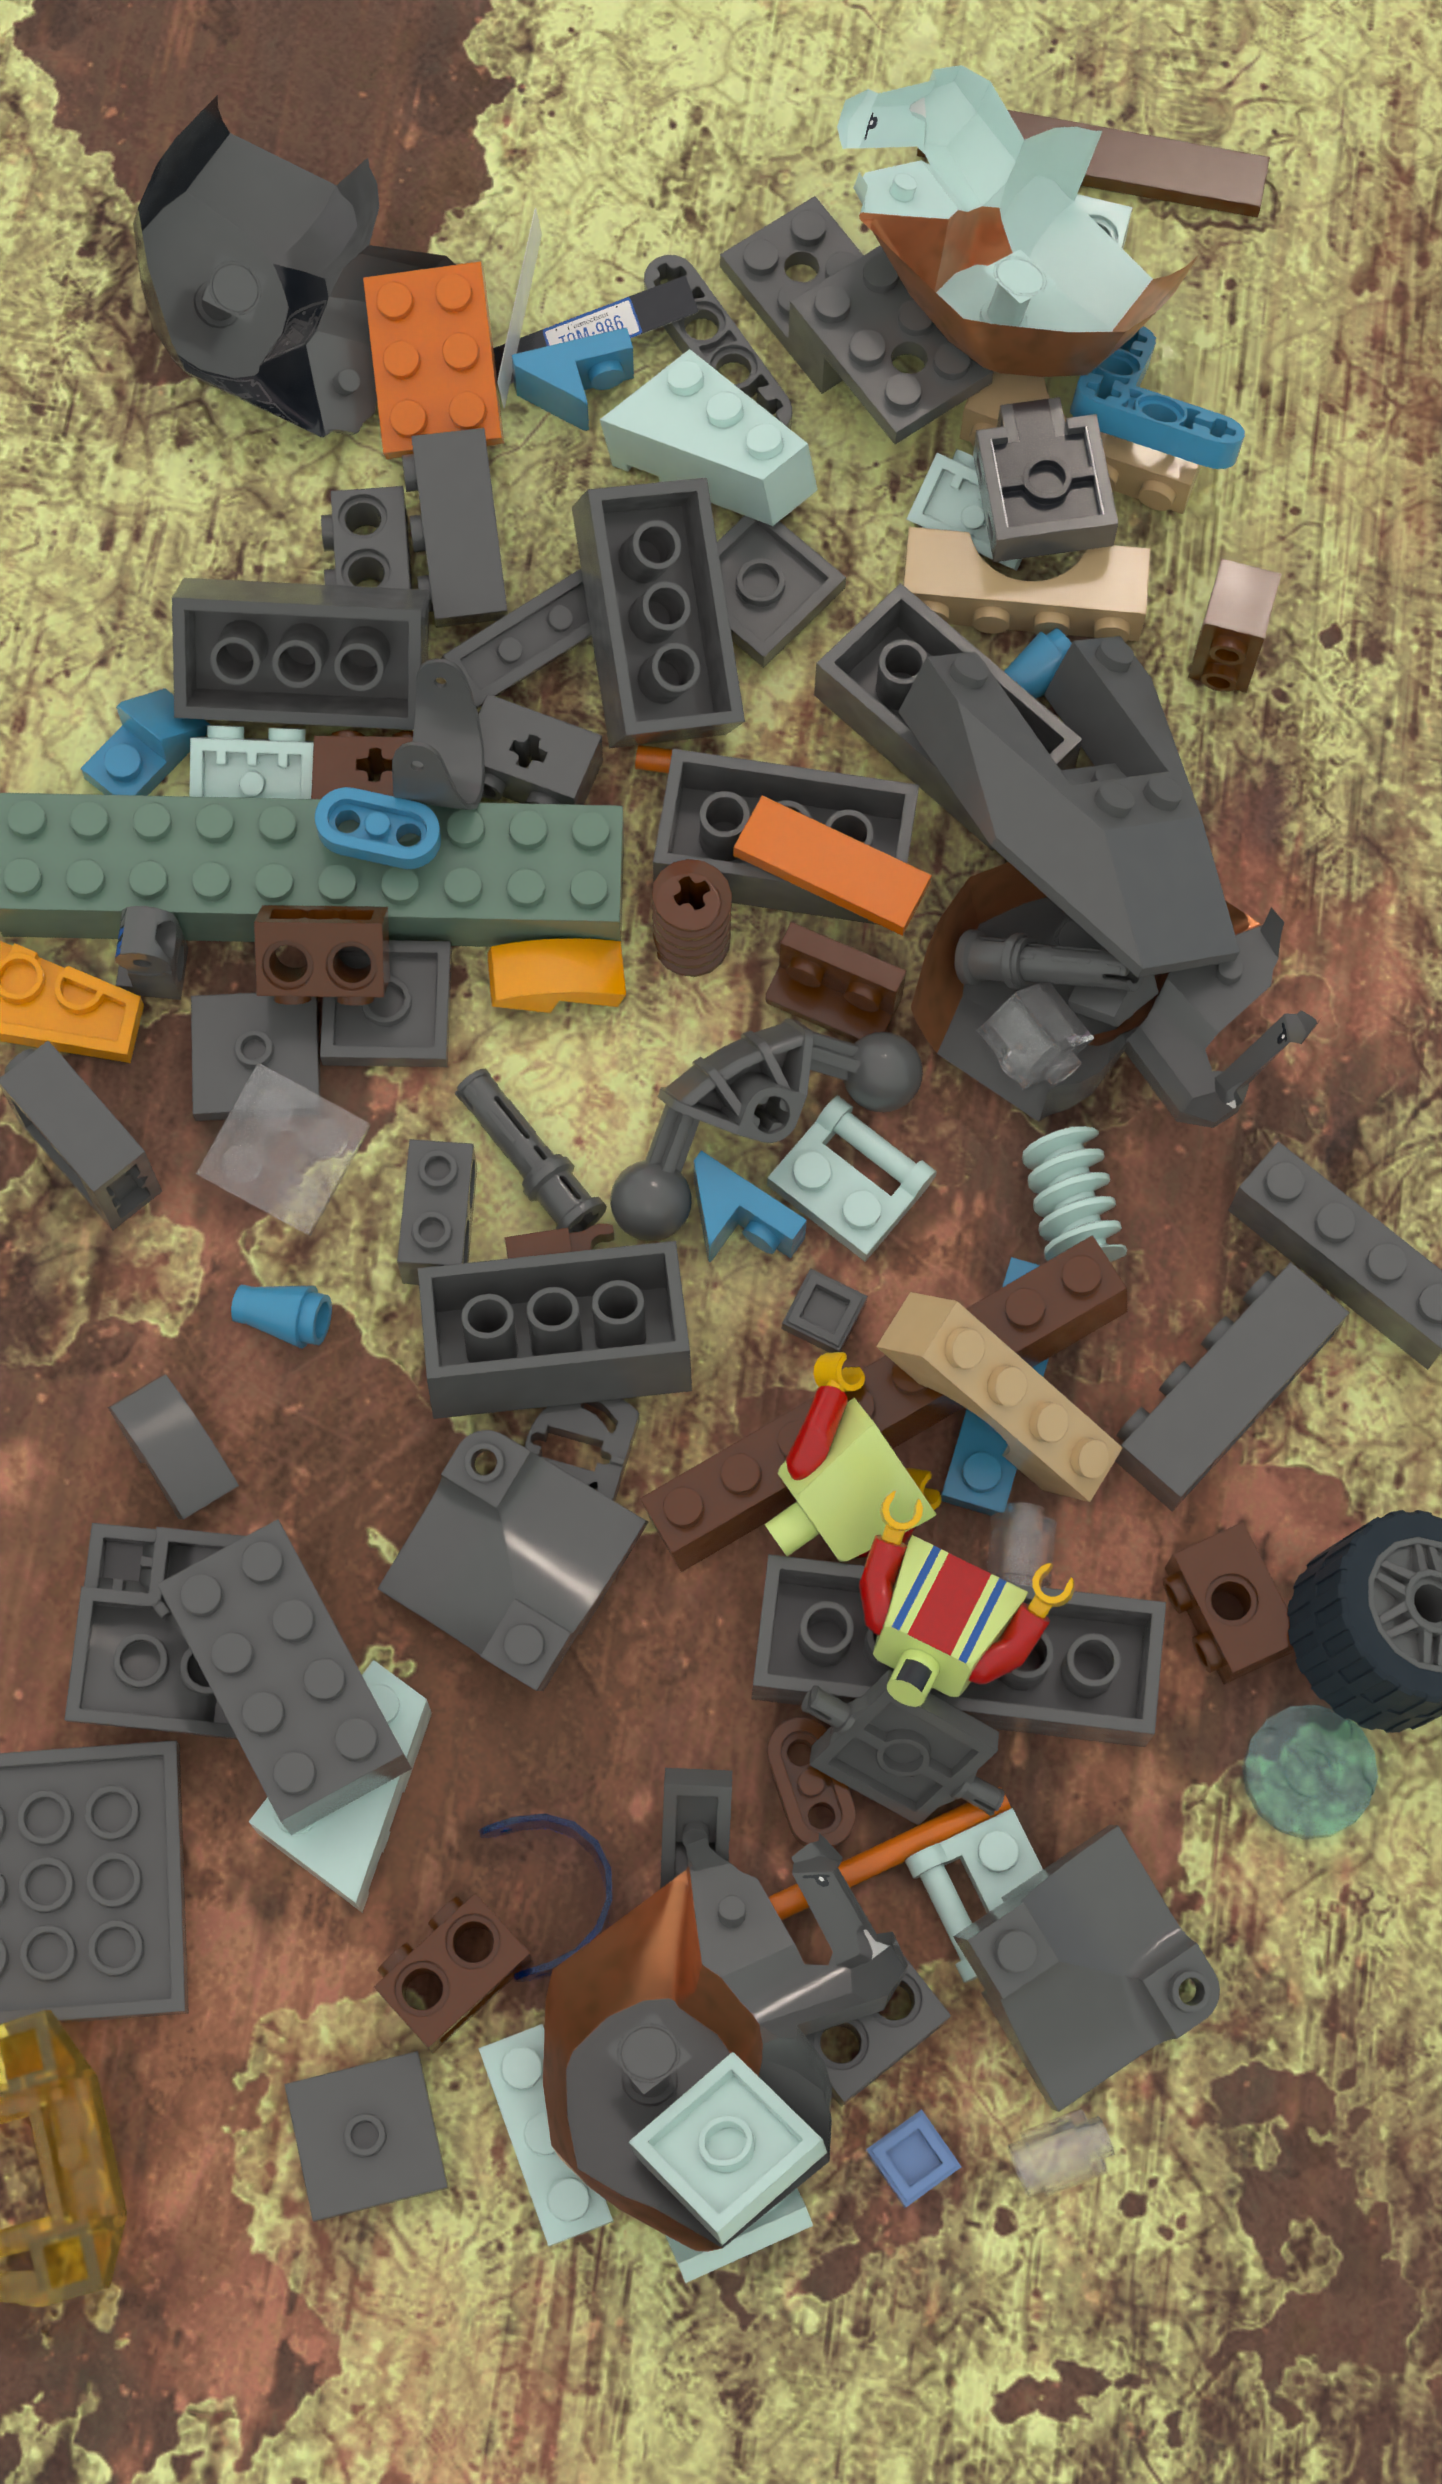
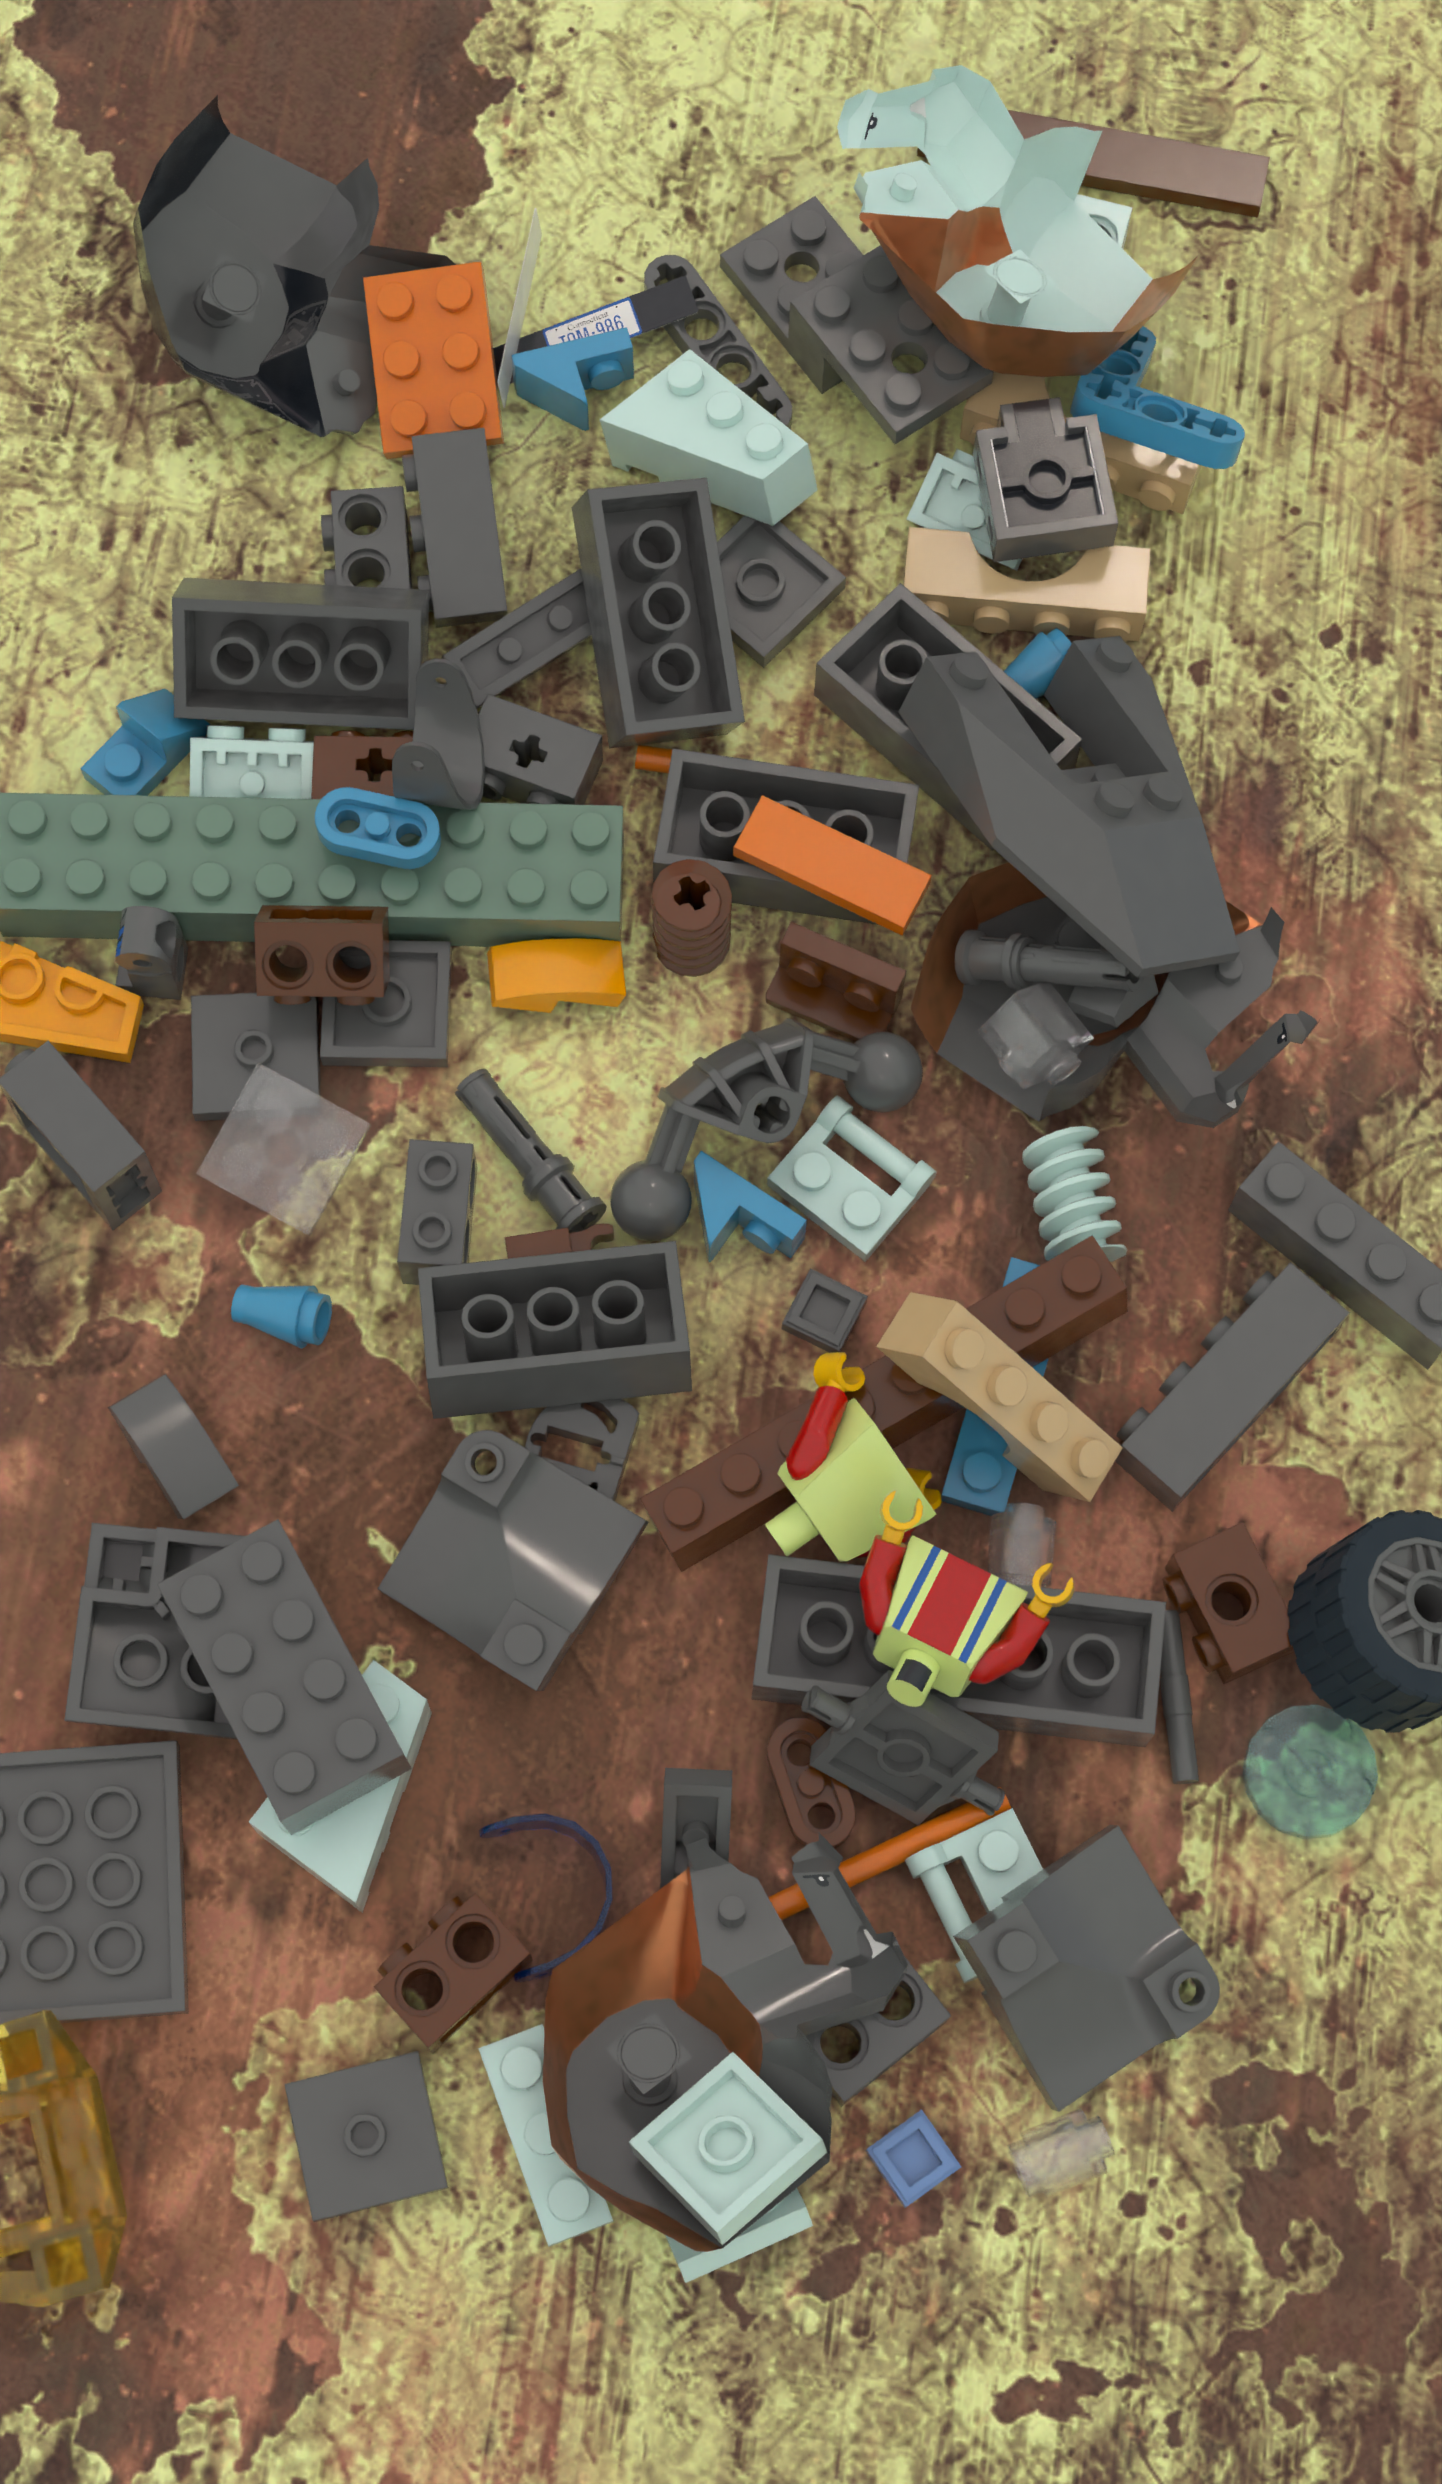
(1177, 1703): none -> dark grey piece
(1234, 626): brick -> none

